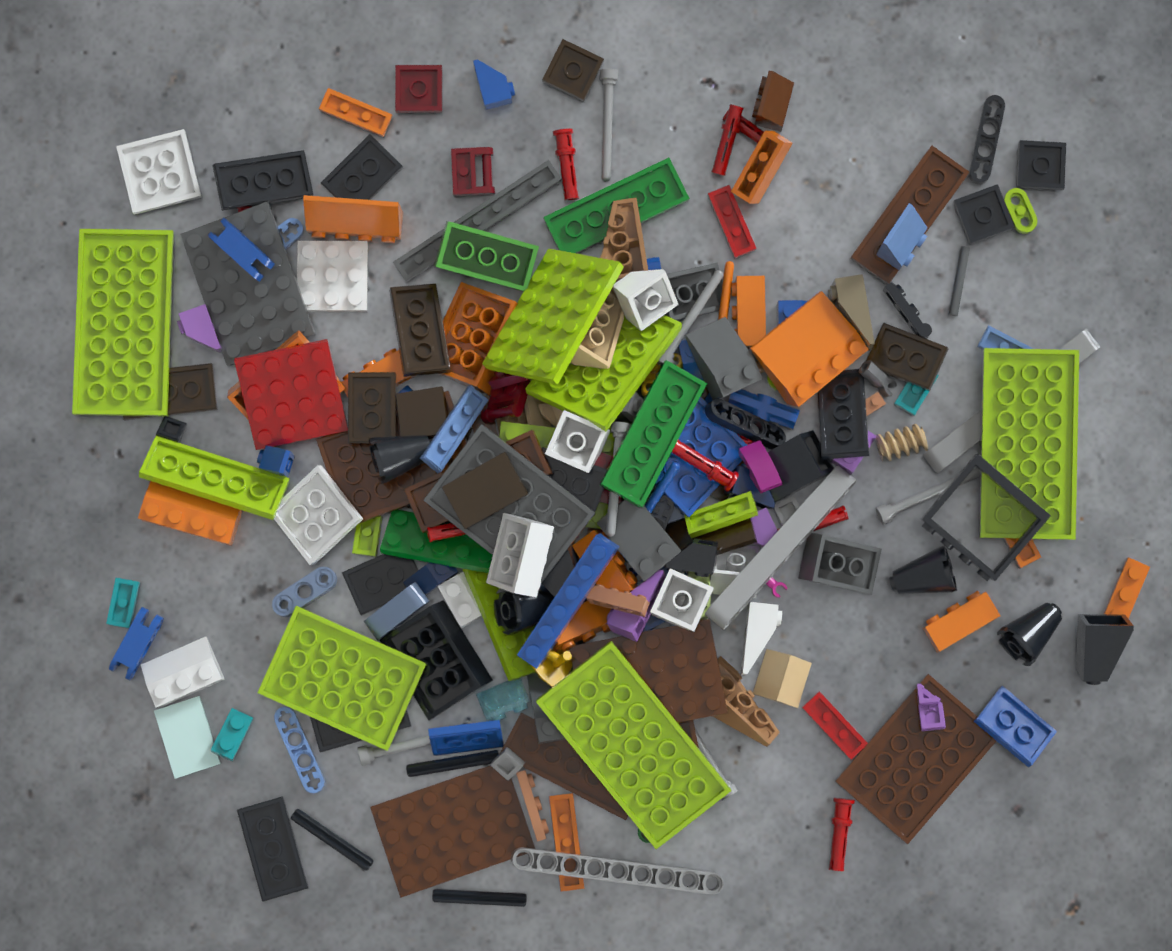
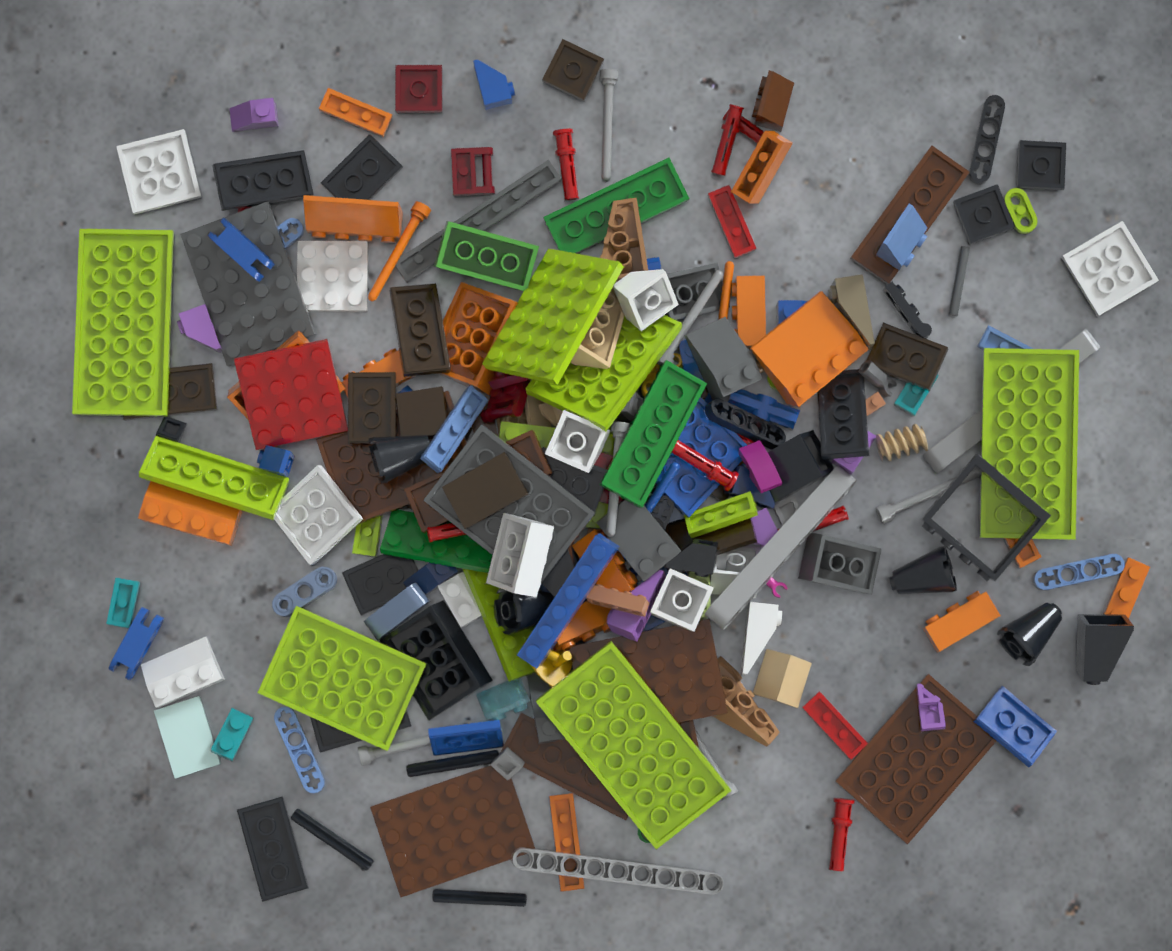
(254, 115): none -> medium lavender slope
(419, 213): none -> orange piece
(533, 805): nougat plate -> none
(1078, 570): none -> medium blue beam
(1109, 268): none -> white plate

